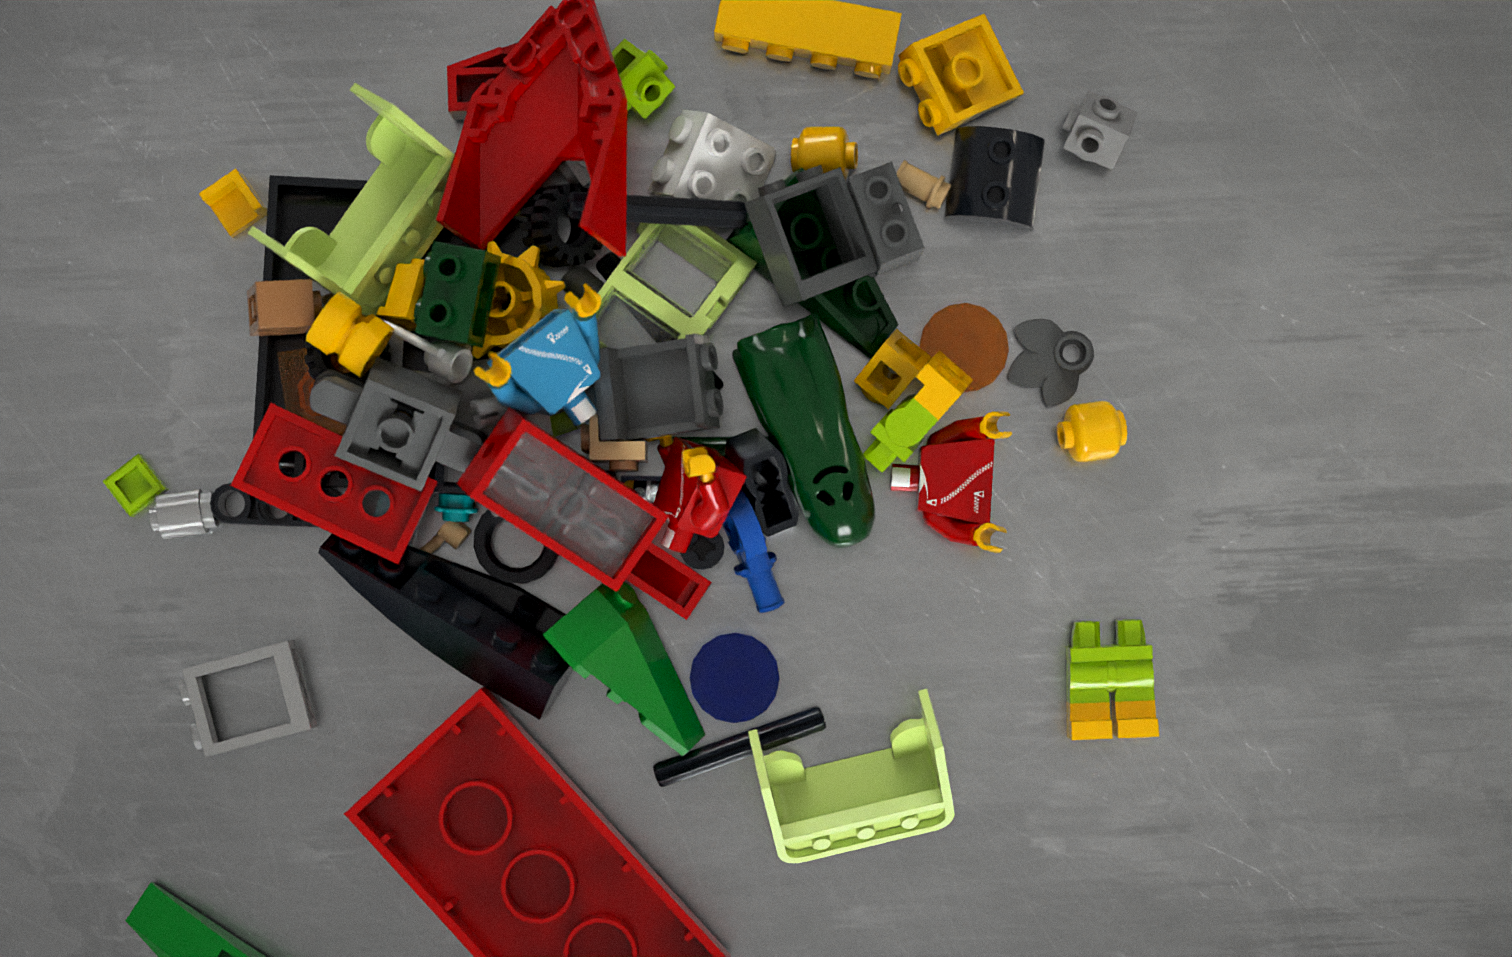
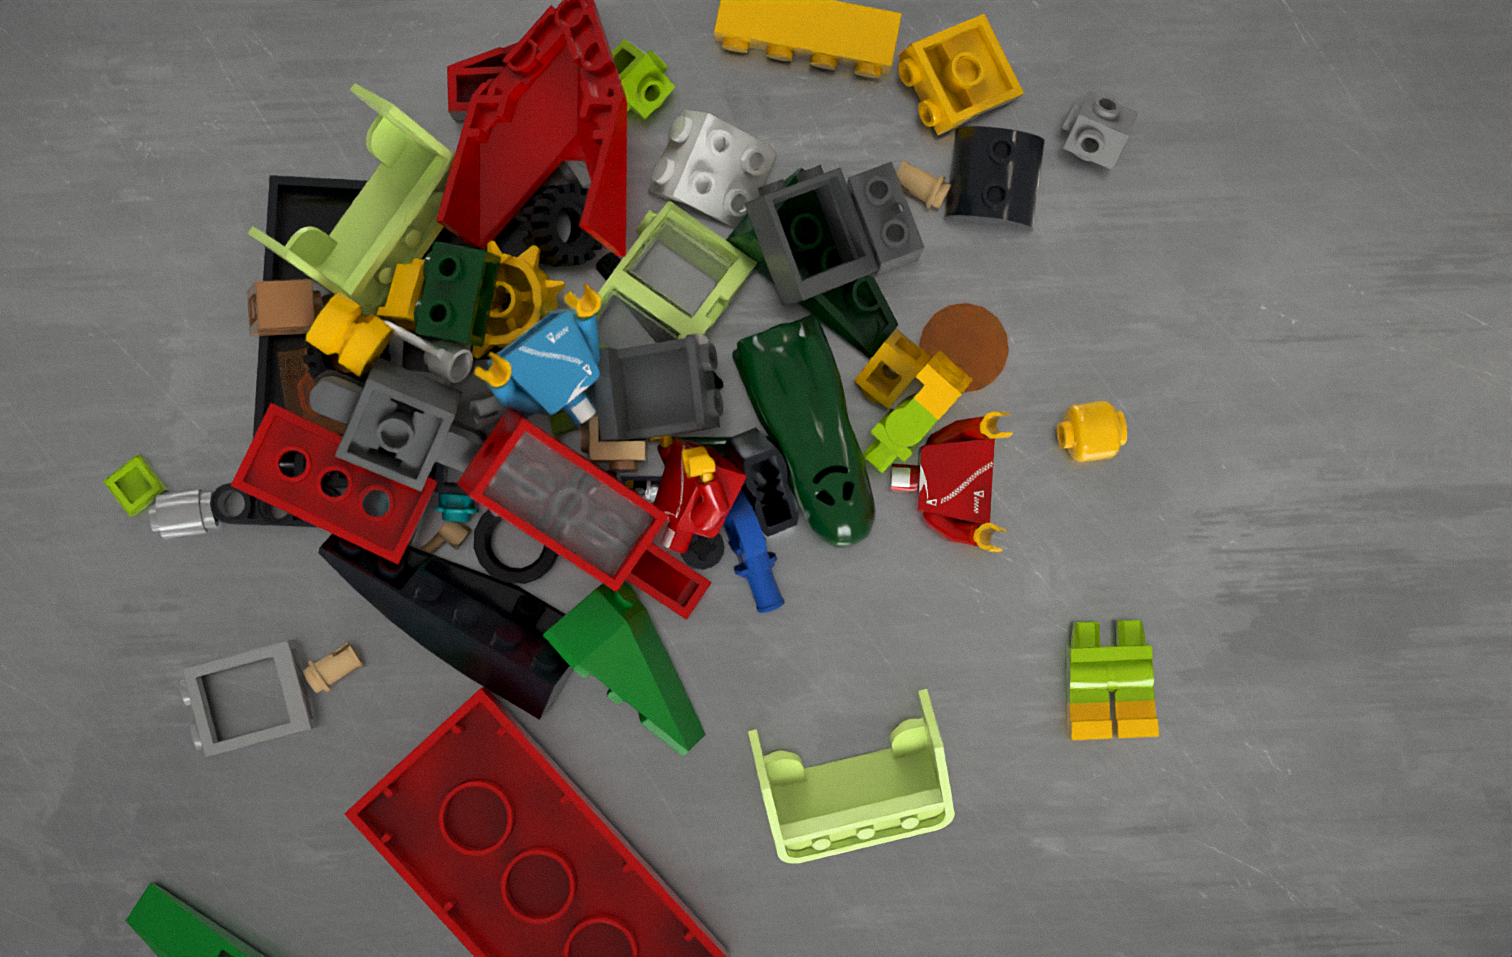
(234, 202): yellow panel -> none
(332, 667): none -> tan pin
(576, 277): dark grey hinge -> none
(673, 210): black axle -> none
(734, 677): clear blue tile -> none
(738, 746): black axle -> none
(824, 147): yellow head -> none
(1044, 363): dark grey plate -> none

